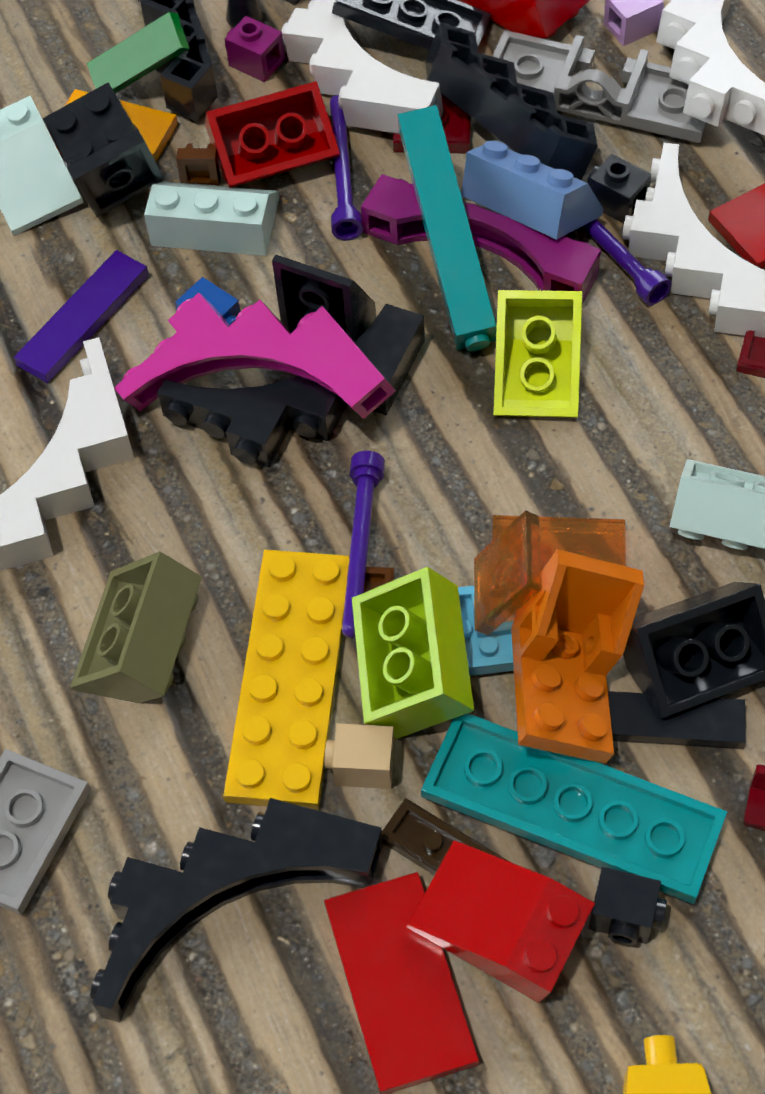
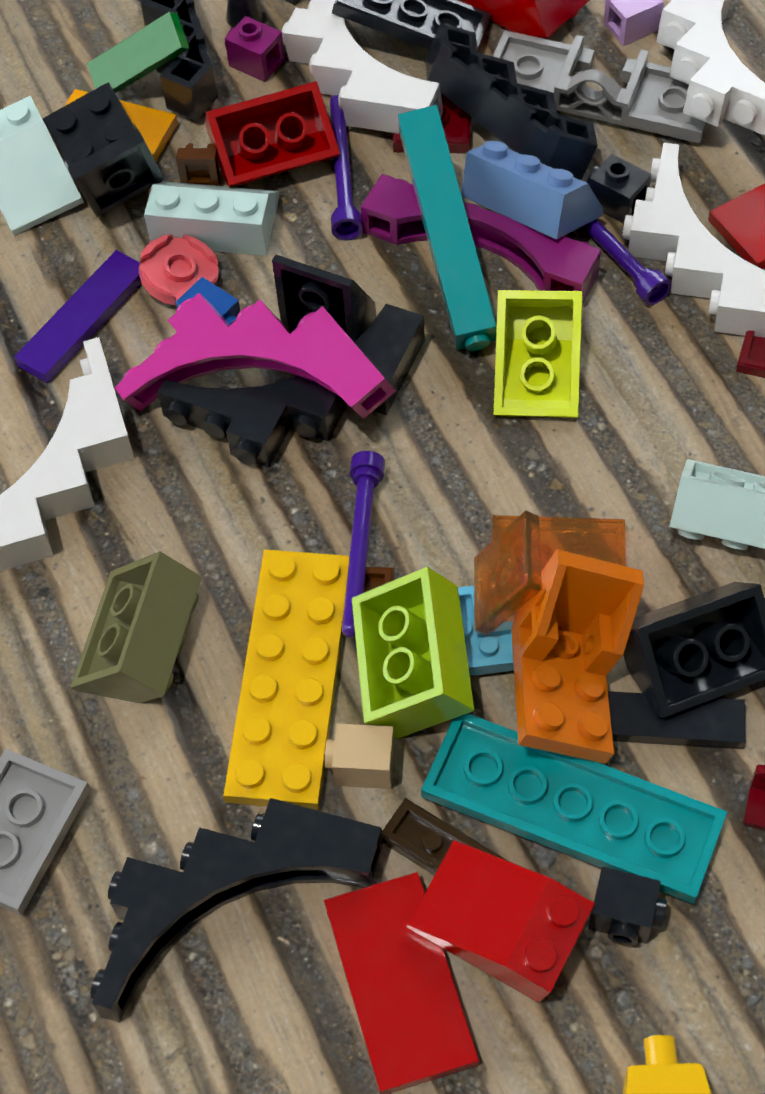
(174, 265): none -> coral tile

